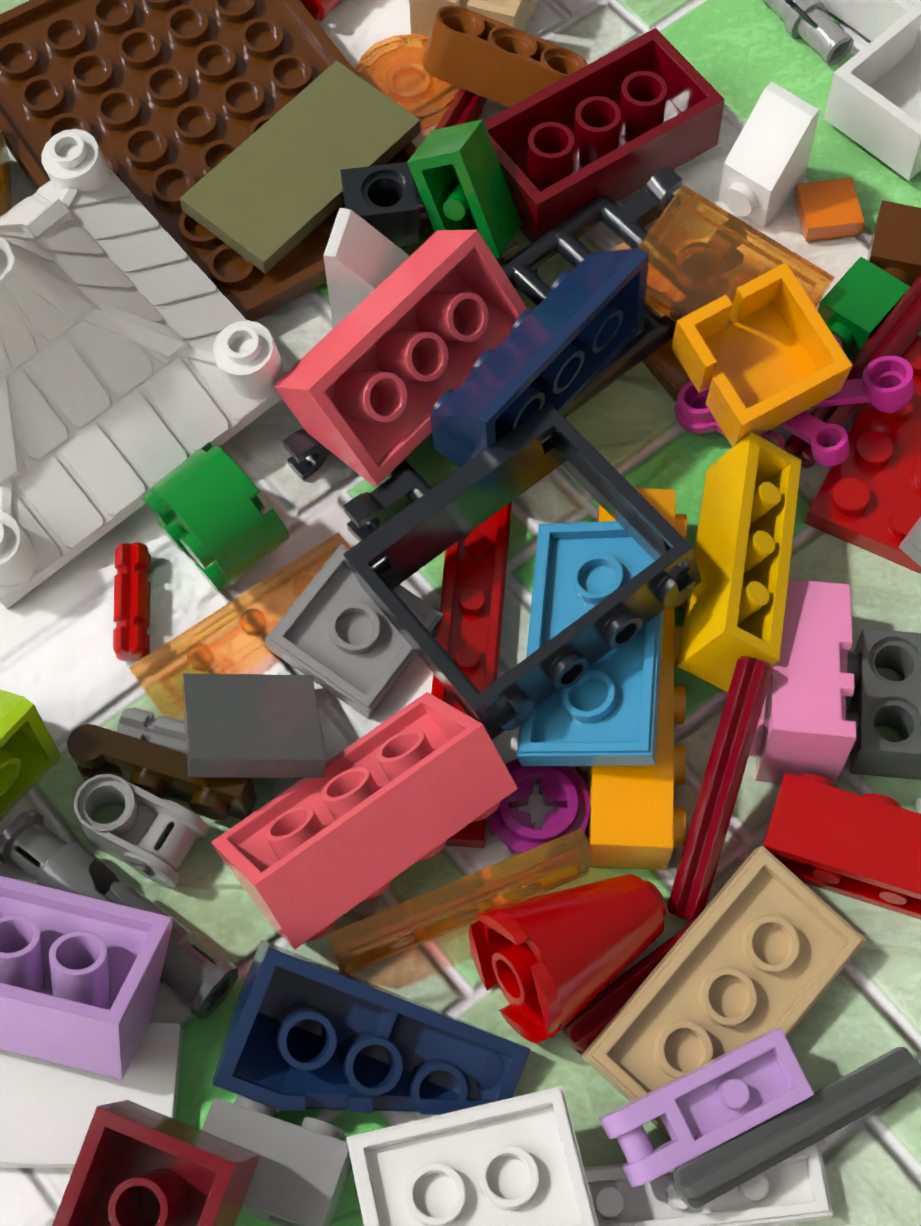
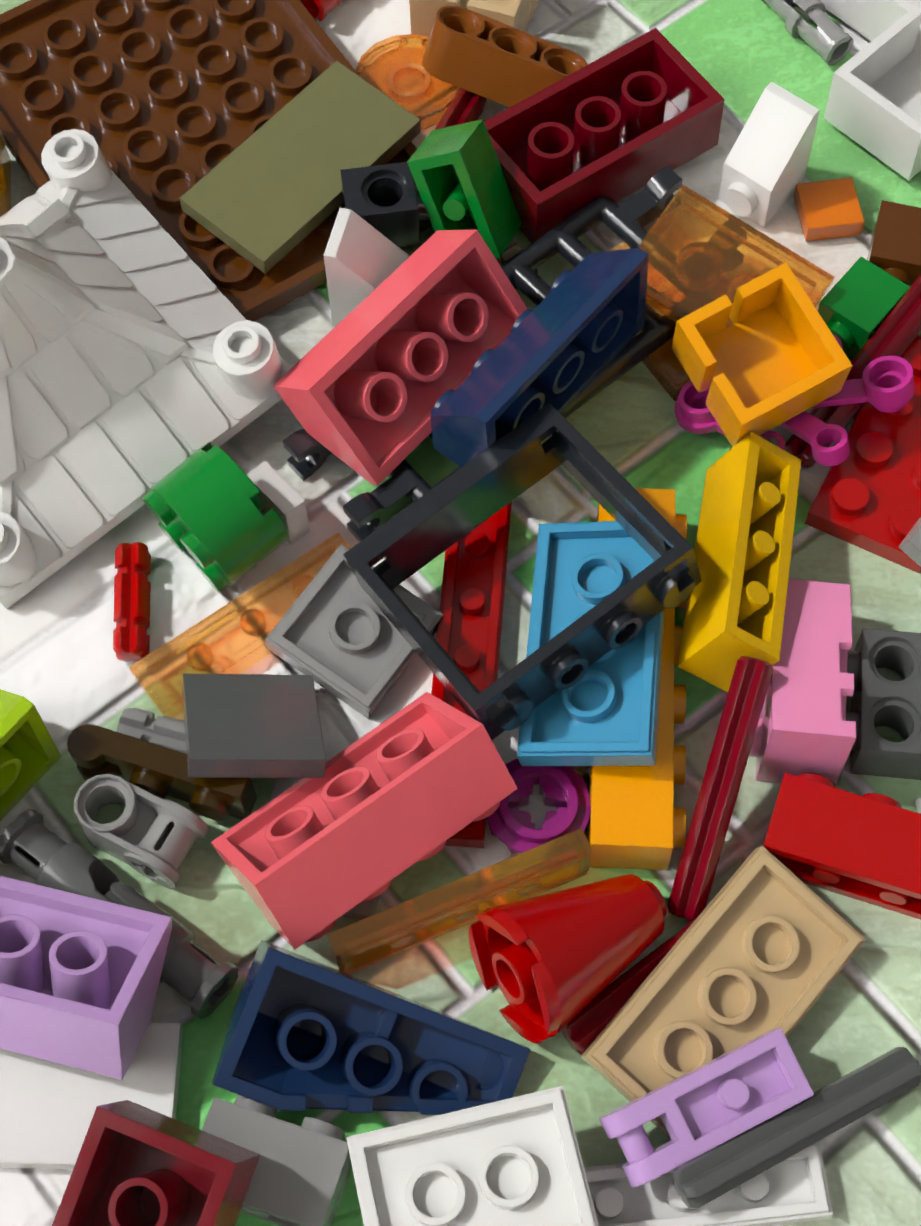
(281, 497): none -> white tile

